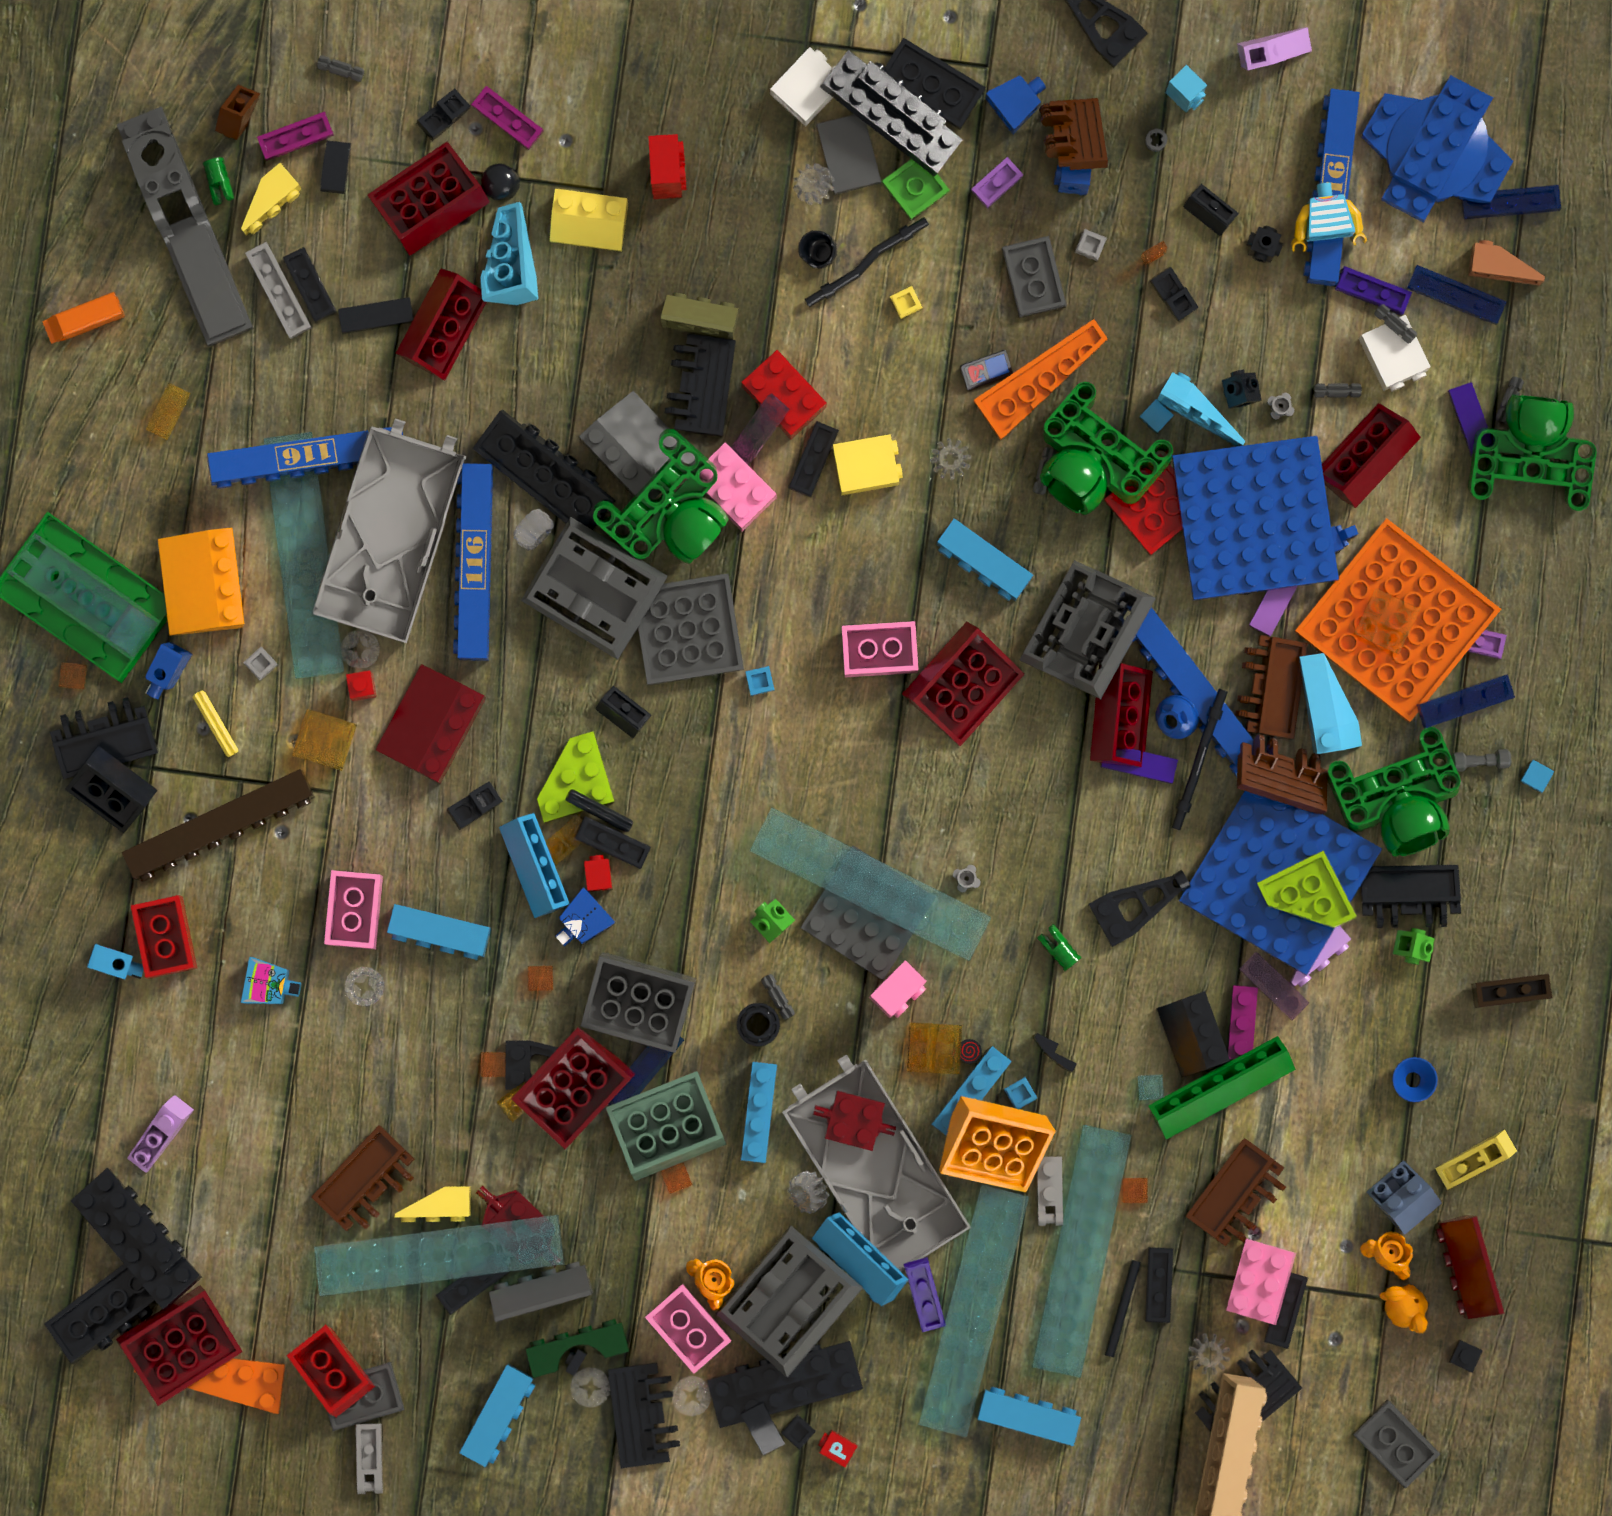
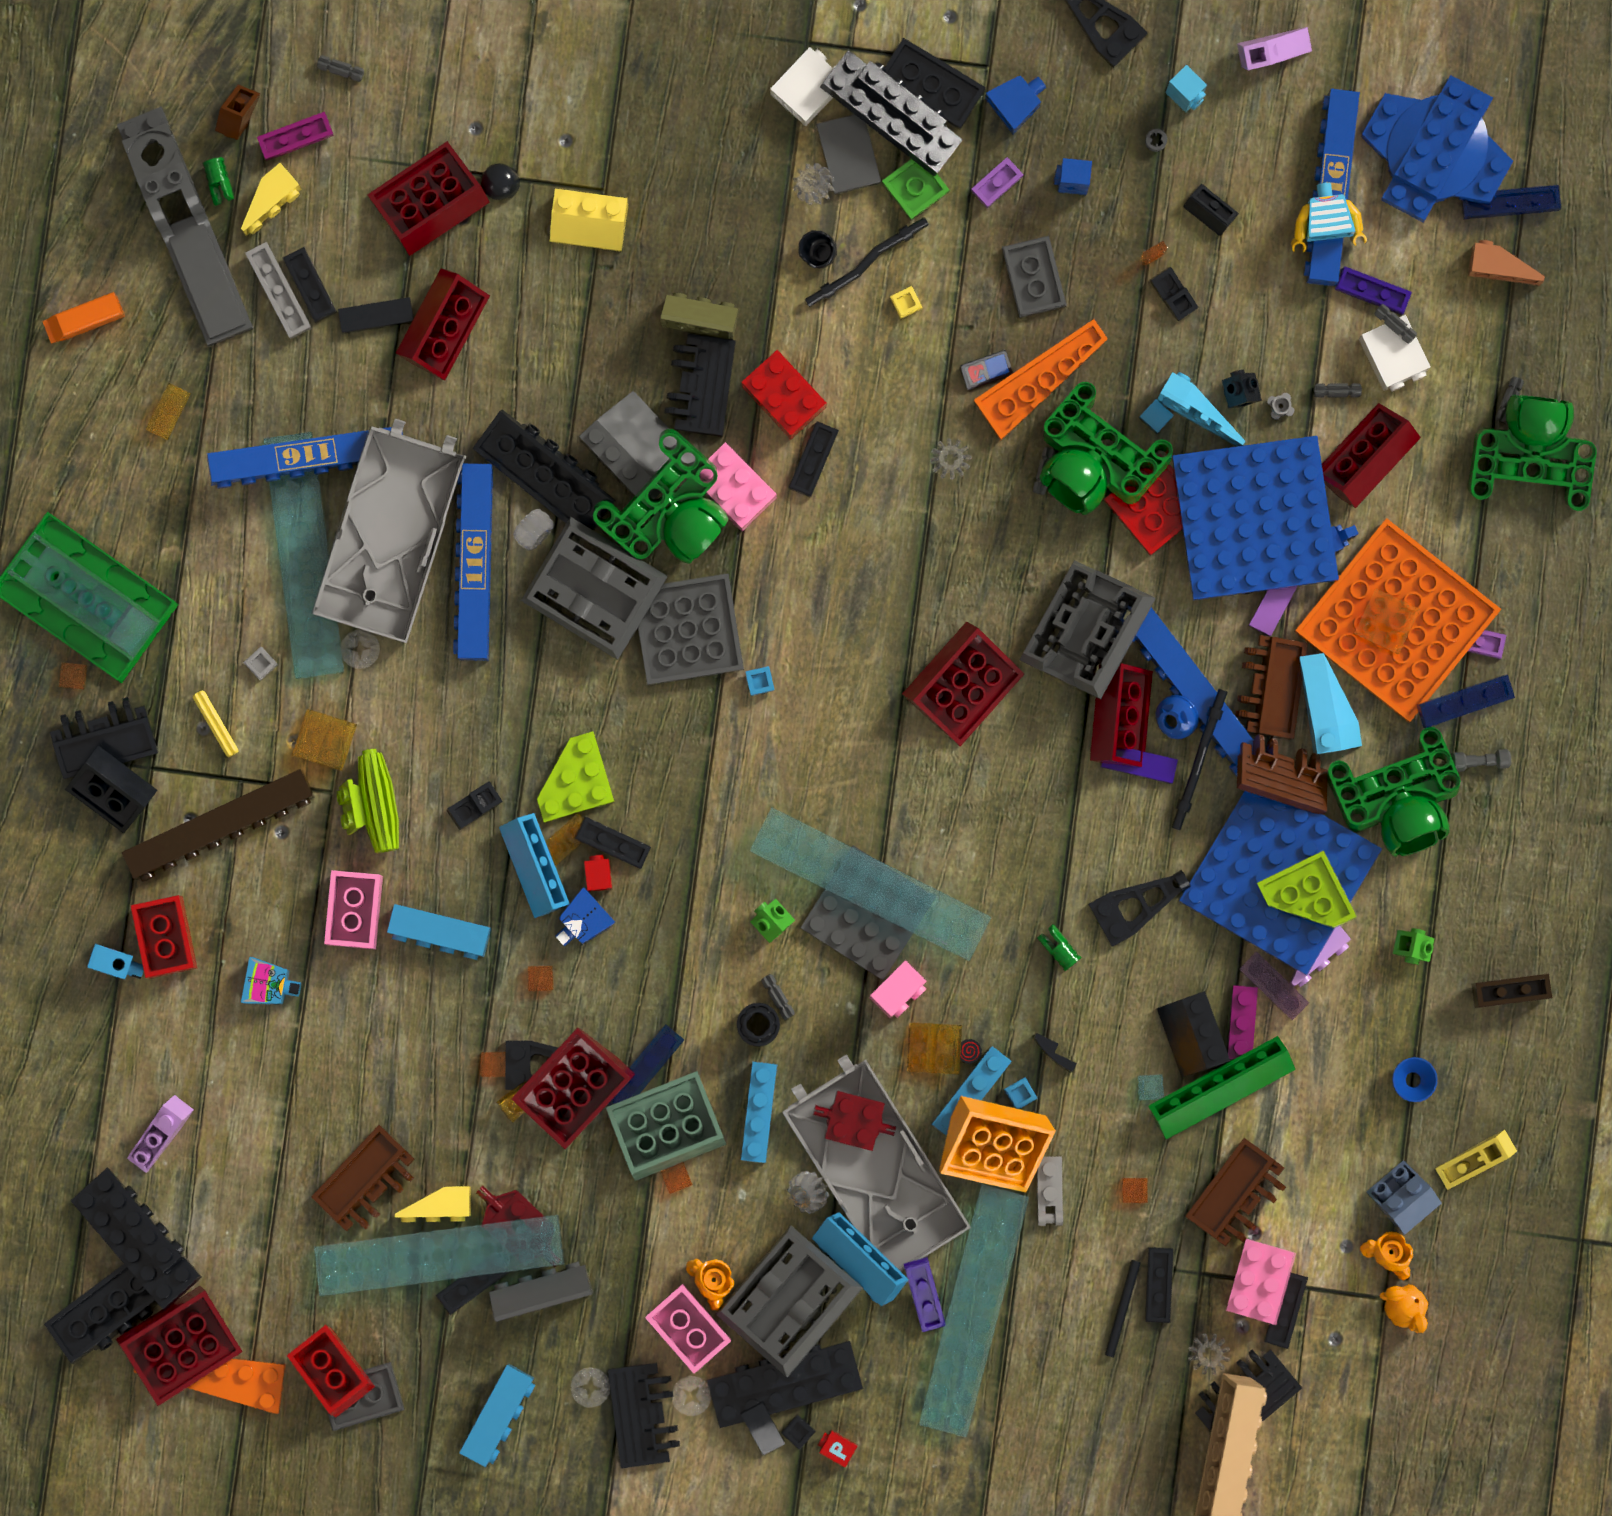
(173, 661): blue torso -> none
(201, 582): light orange slope -> none
(335, 167): black slope -> none
(354, 992): clear gear -> none
(361, 685): red brick -> none
(369, 1457): light grey plate -> none
(371, 803): none -> lime plate
(431, 723): dark red slope -> none
(443, 115): black slope -> none
(507, 117): magenta plate -> none
(510, 265): medium azure wedge -> none
(574, 1361): black plate -> none
(599, 810): black axle -> none
(608, 1340): dark green arch -> none
(623, 711): black slope -> none
(638, 1002): dark grey slope -> none
(667, 166): red brick -> none
(760, 428): plate -> none
(867, 464): light yellow brick -> none
(879, 649): bright pink brick -> none
(972, 882): light grey plate -> none
(984, 560): dark azure brick -> none
(1029, 1417): dark azure brick -> none
(1077, 133): reddish brown hinge -> none
(1081, 1251): clear light blue plate -> none
(1090, 245): light grey tile -> none
(1261, 252): black brick -> none
(1396, 1444): dark grey tile -> none
(1411, 889): black hinge -> none
(1456, 295): clear blue plate -> none
(1465, 1356): black plate -> none
(1469, 414): dark purple tile -> none
(1469, 1267): dark red slope -> none
(1537, 776): dark azure tile -> none

